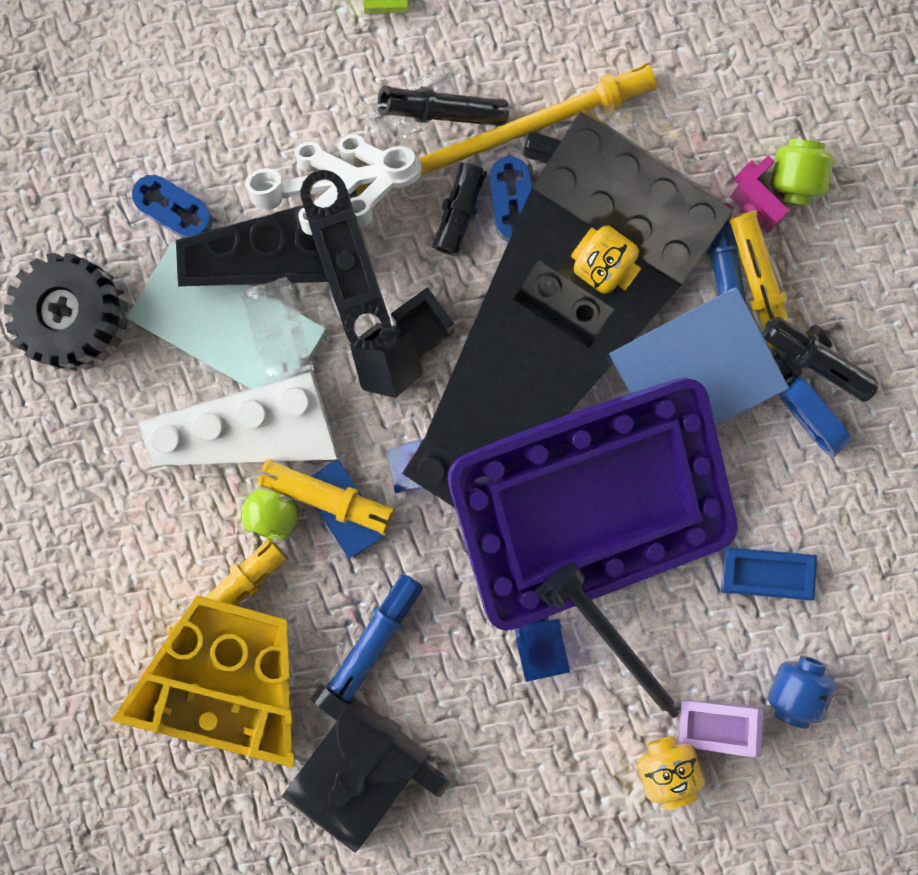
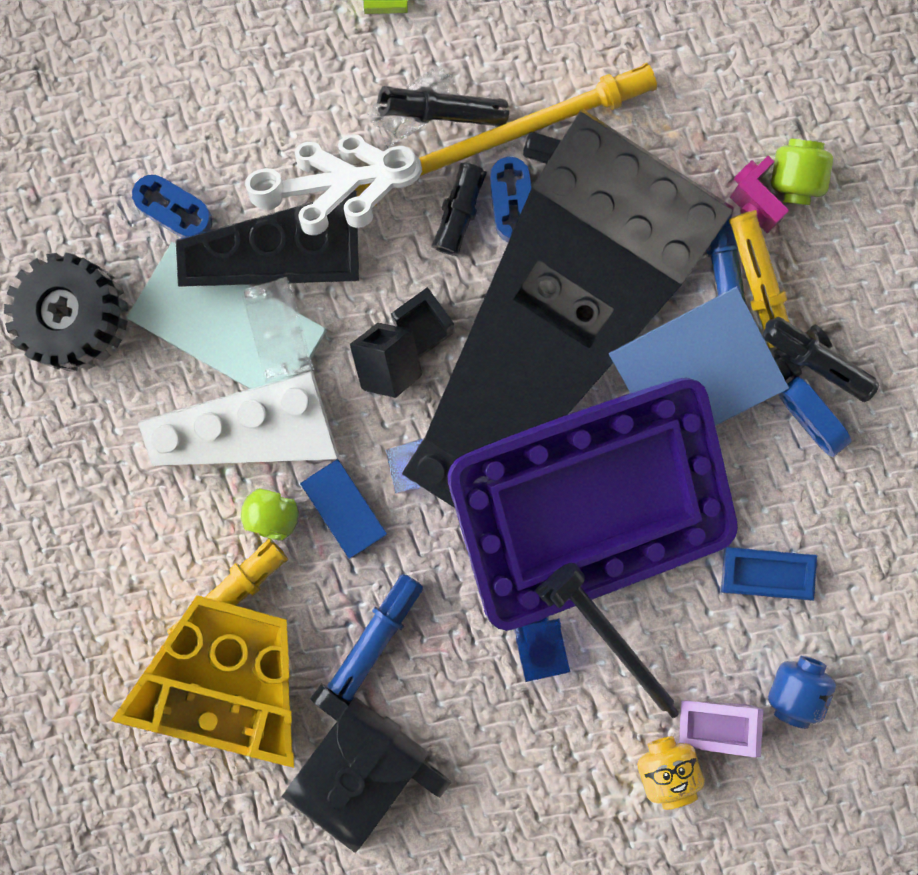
(327, 497): yellow pin -> none
(345, 259): black plate -> none
(606, 259): yellow head -> none

